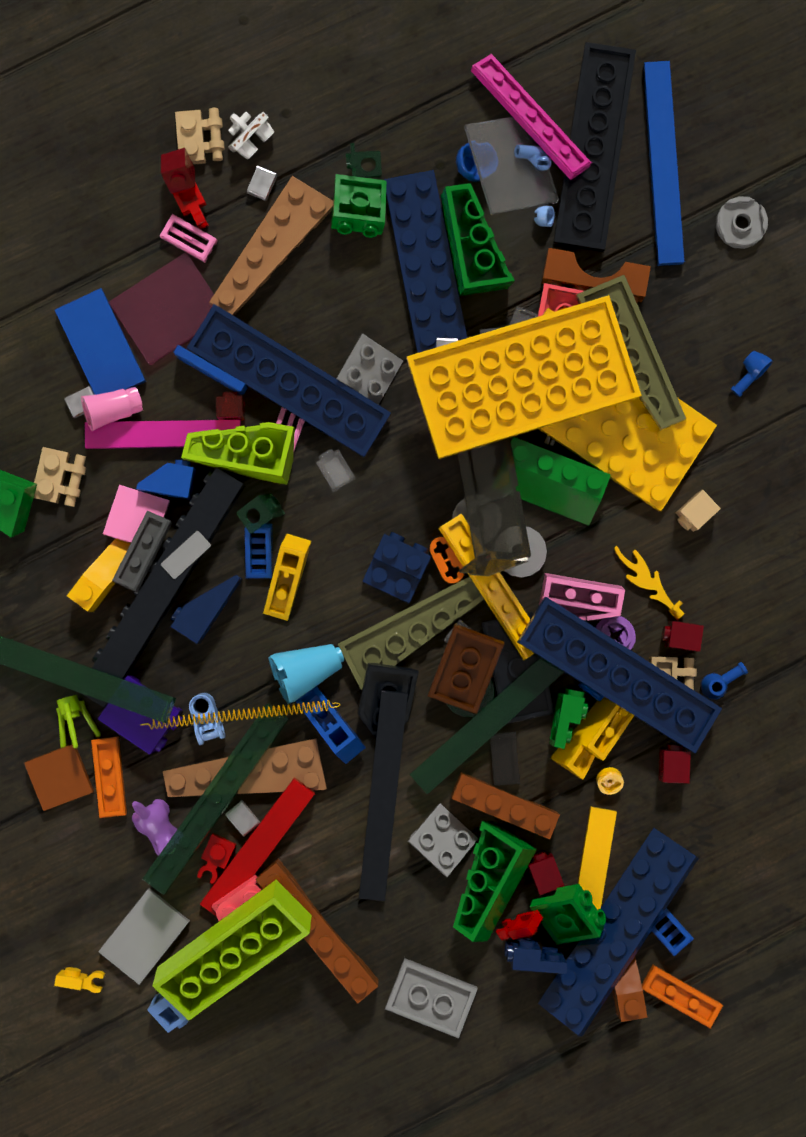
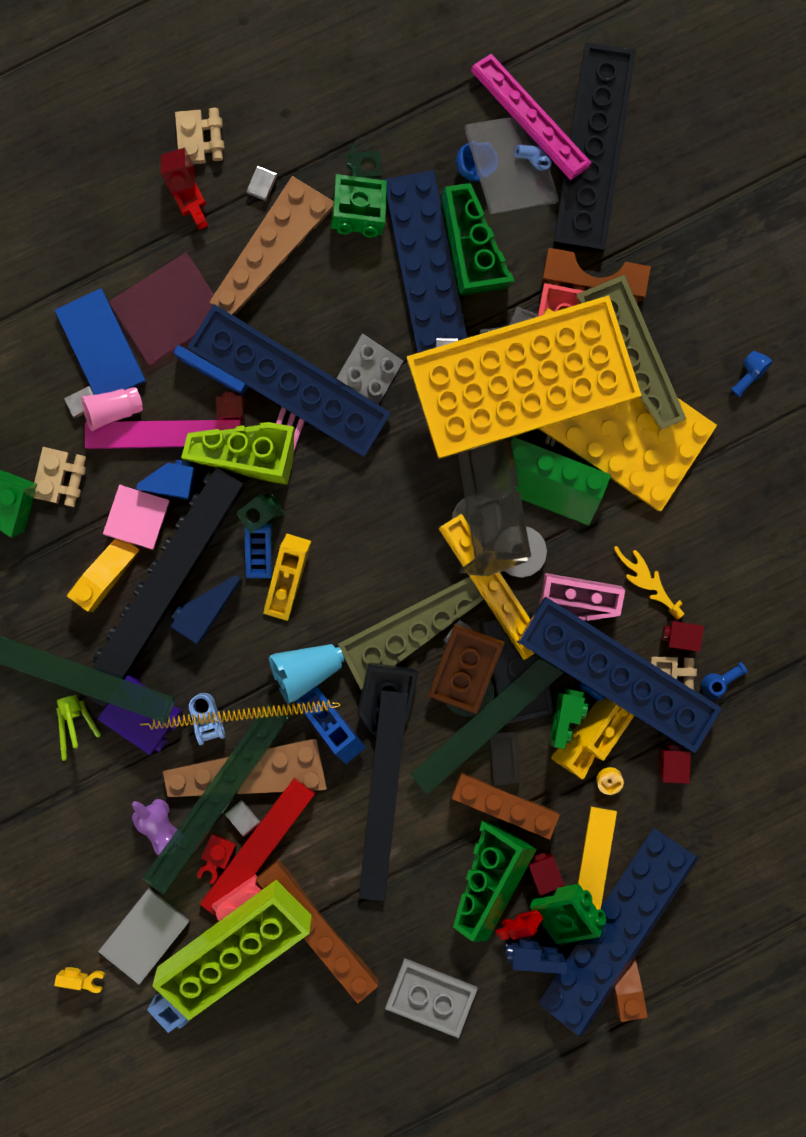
(58, 777): dark orange tile -> none
(109, 777): orange tile -> none
(142, 551): dark grey tile -> none
(185, 554): light grey sticker -> none
(207, 249): bright pink tile -> none
(258, 126): white hips -> none
(335, 469): clear brick -> none
(397, 567): dark blue plate -> none
(441, 563): orange beam -> none
(443, 840): light grey hinge -> none
(545, 216): light blue hinge -> none
(615, 624): medium lavender gear -> none
(663, 163): blue tile -> none
(666, 941): blue slope -> none
(681, 996): orange tile -> none
(697, 511): tan brick -> none
(736, 236): light grey tile -> none

